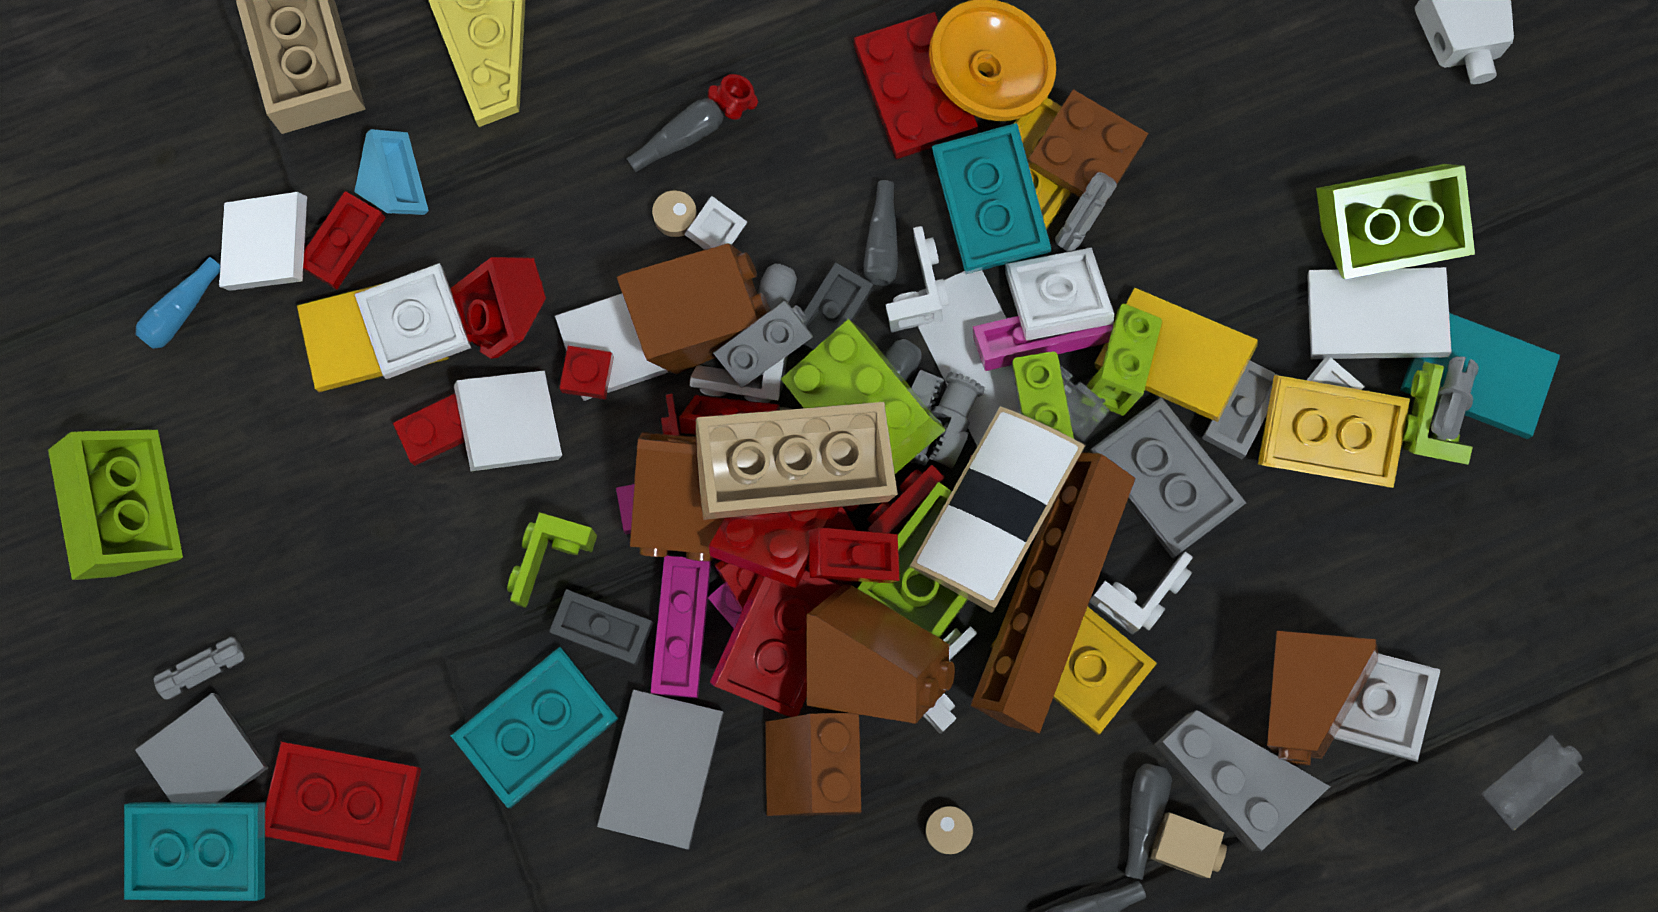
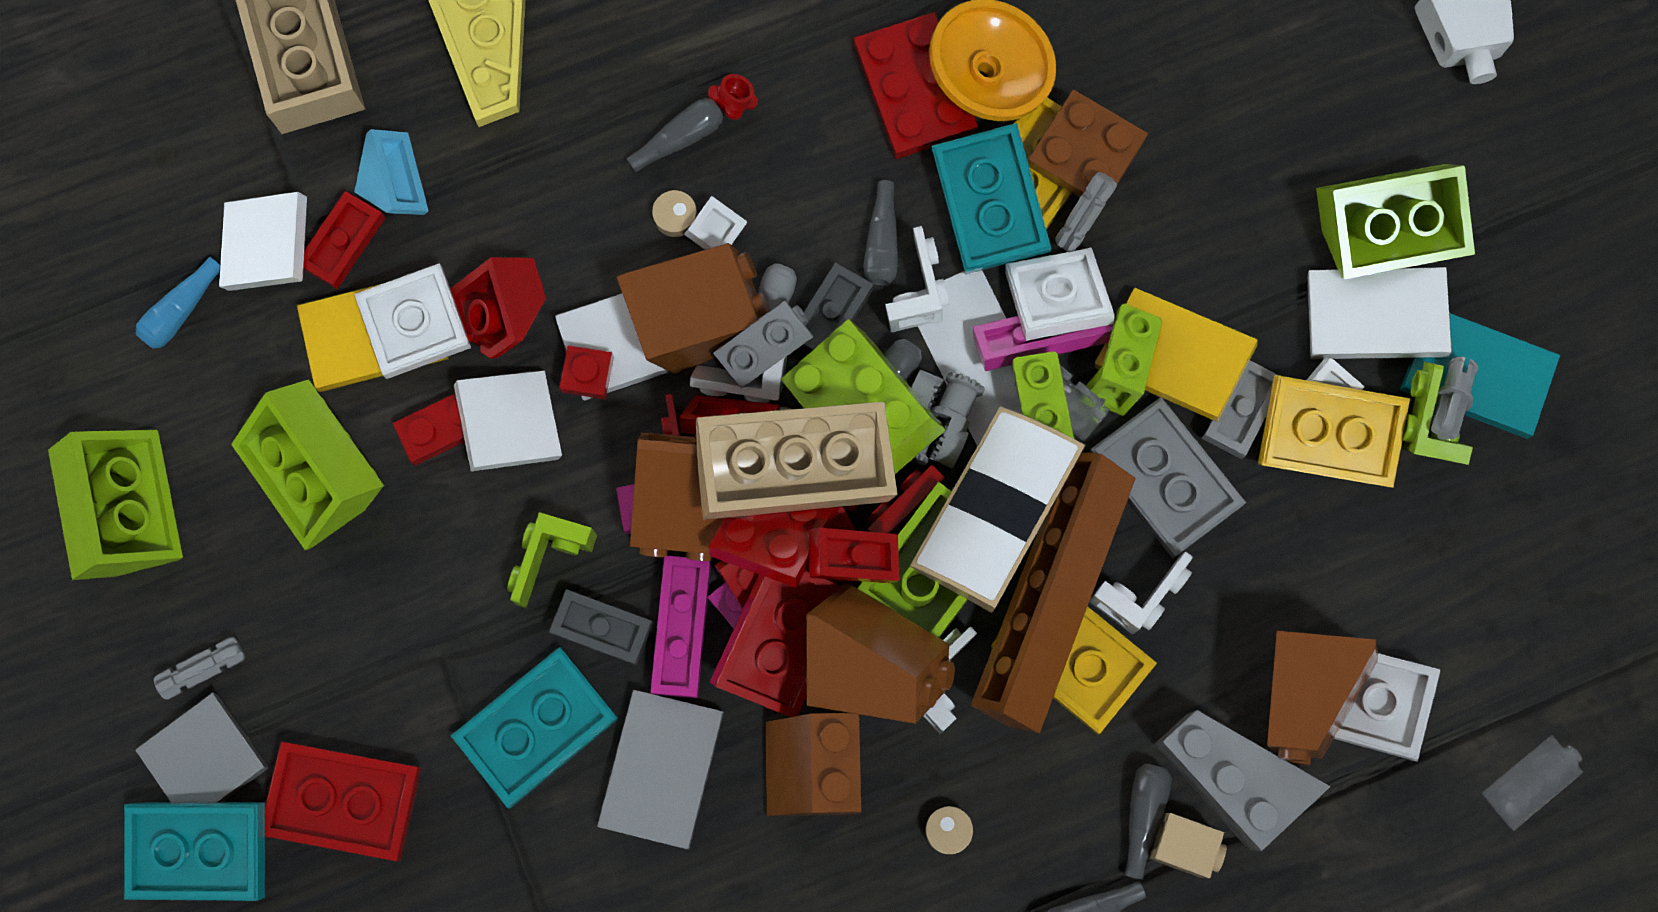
(306, 462): none -> lime slope

